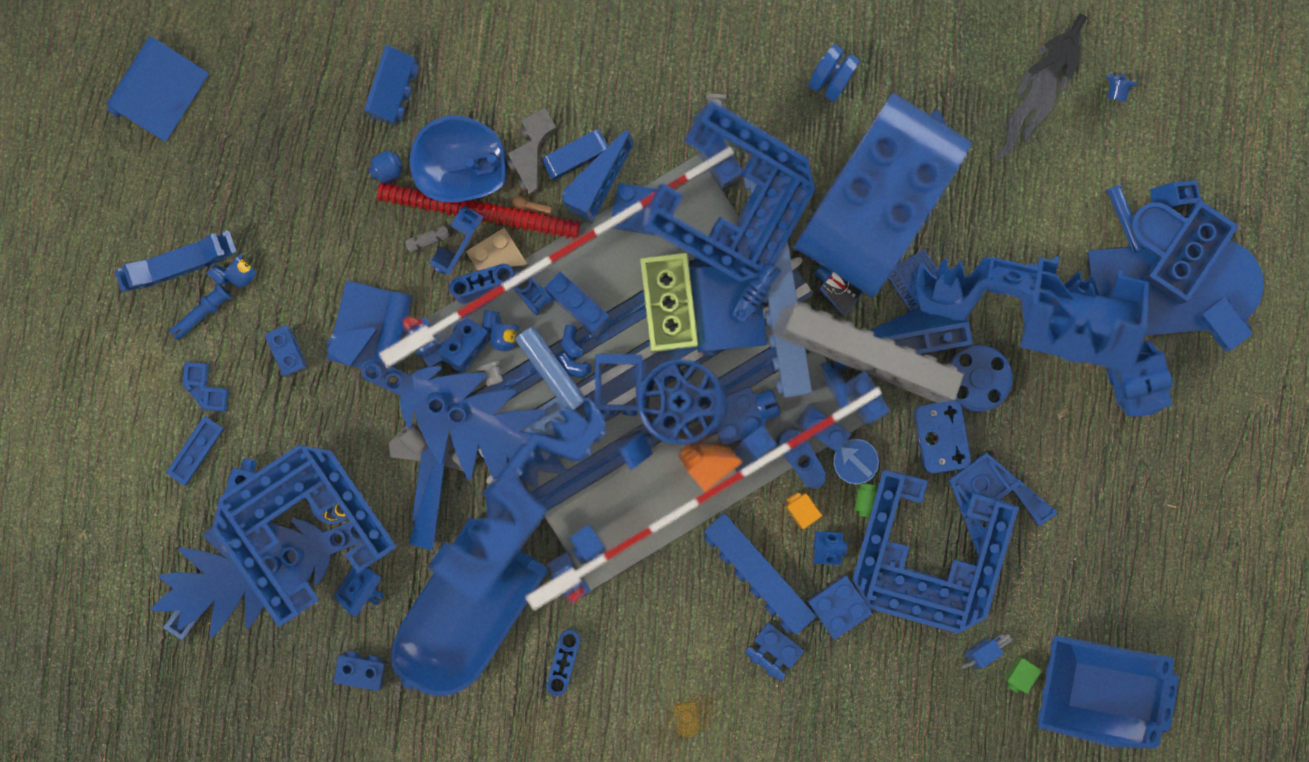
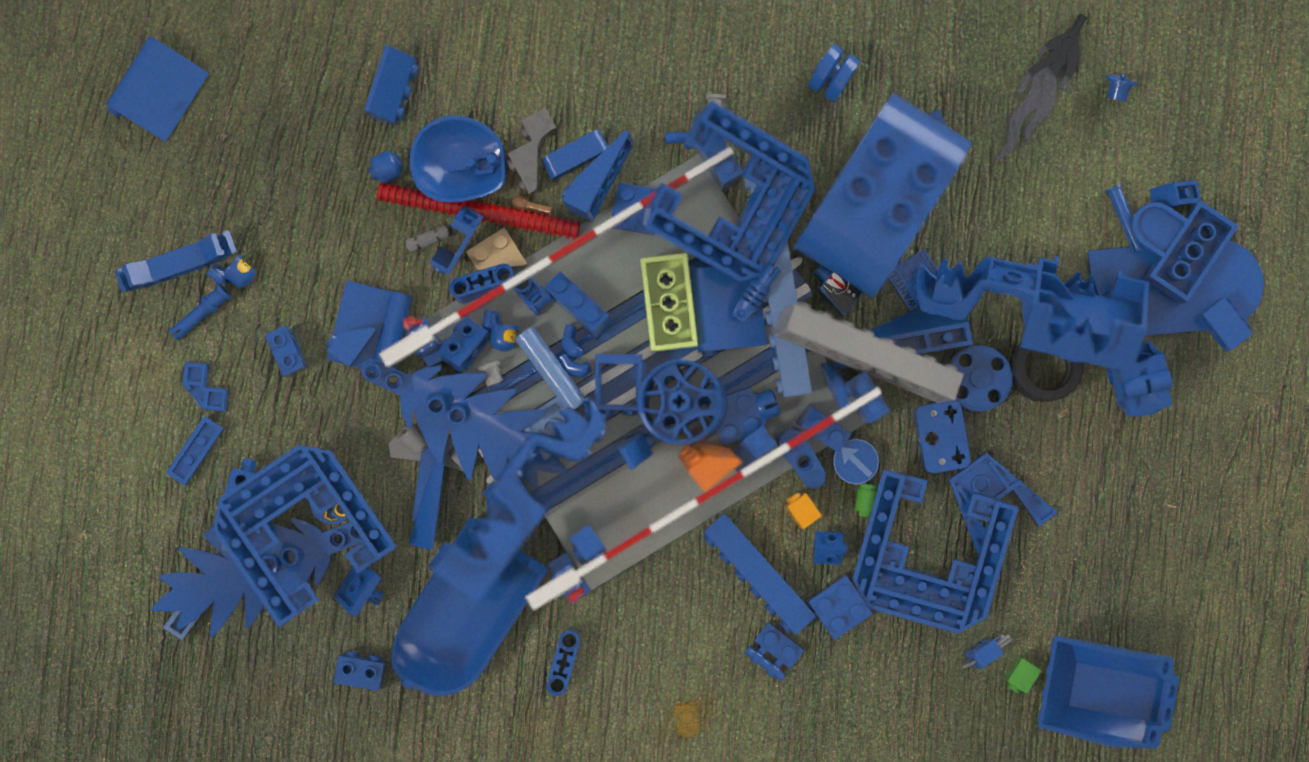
(677, 137): none -> blue arm
(1027, 389): none -> black tyre

